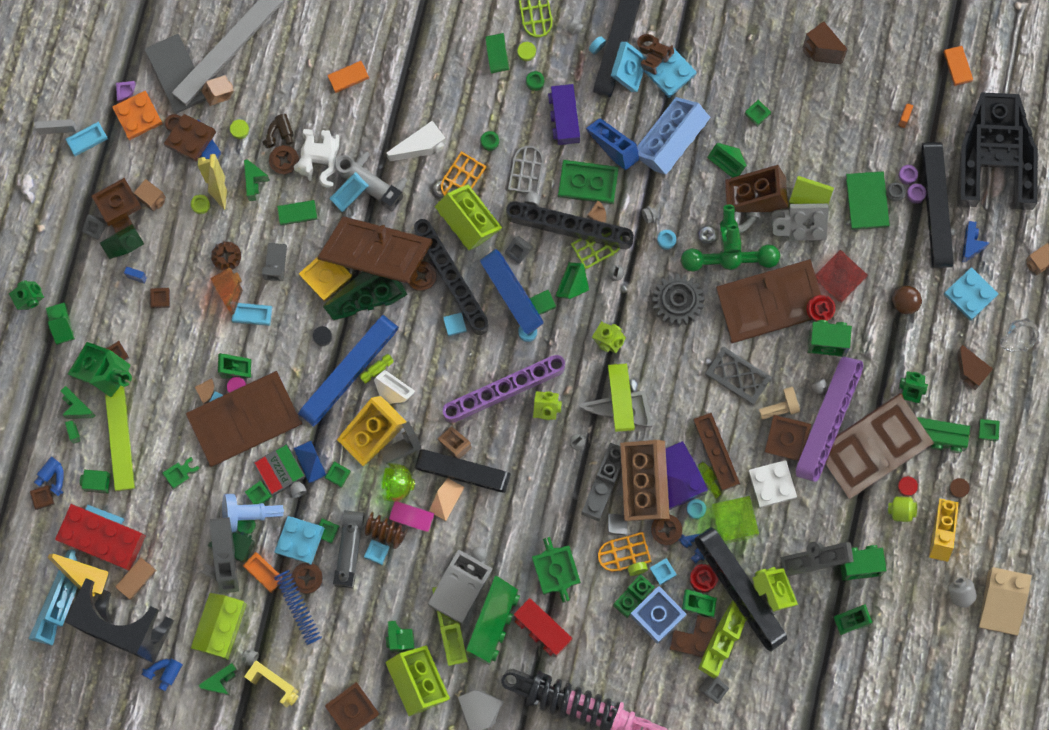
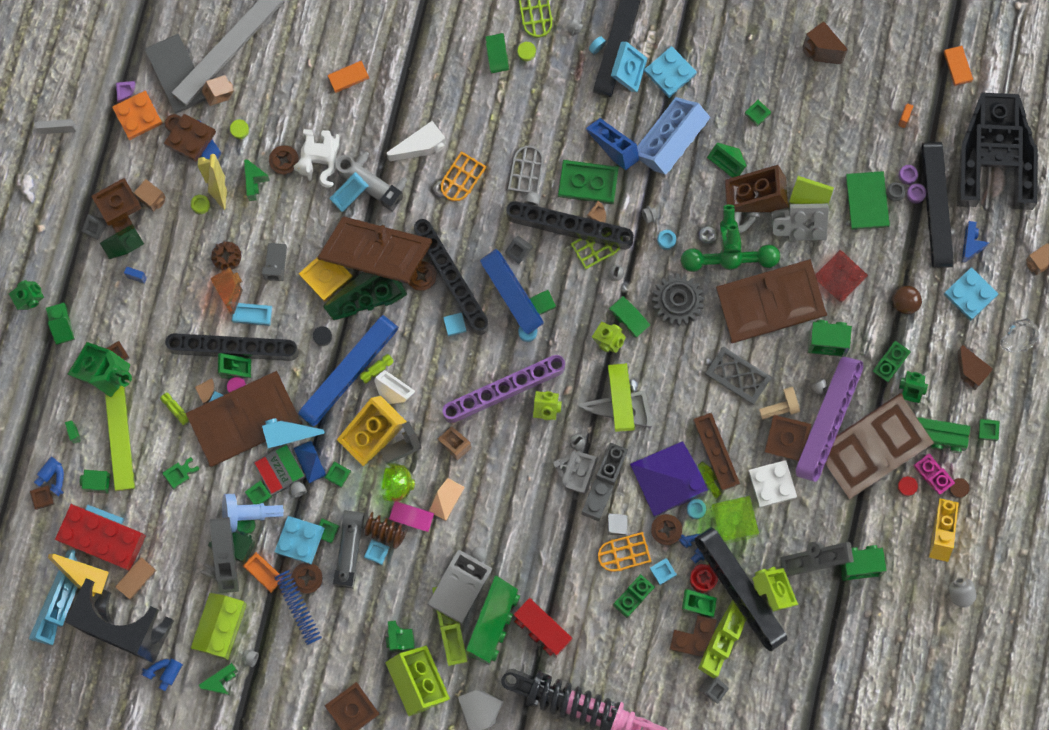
(78, 409): green slope -> none
(86, 139): medium azure tile -> none
(160, 298): reddish brown tile -> none
(173, 406): none -> lime axle
(223, 343): none -> black beam
(256, 672): light yellow panel -> none
(285, 130): dark brown plant -> none
(285, 432): none -> medium azure slope
(297, 212): green tile -> none
(462, 471): black beam -> none
(468, 217): lime slope -> none
(490, 140): green tile -> none
(535, 81): green tile -> none
(556, 570): green plate -> none
(564, 114): dark purple brick -> none
(573, 281): green slope -> none
(576, 471): none -> light grey slope
(629, 316): none -> green slope
(637, 569): lime tile -> none
(644, 480): medium nougat brick -> none
(655, 52): reddish brown piece -> none
(658, 615): light blue brick -> none
(820, 308): red wheel -> none
(853, 620): green slope -> none
(891, 361): none -> green slope
(903, 509): lime head -> none
(933, 474): none -> dark pink slope
(1004, 601): tan slope -> none

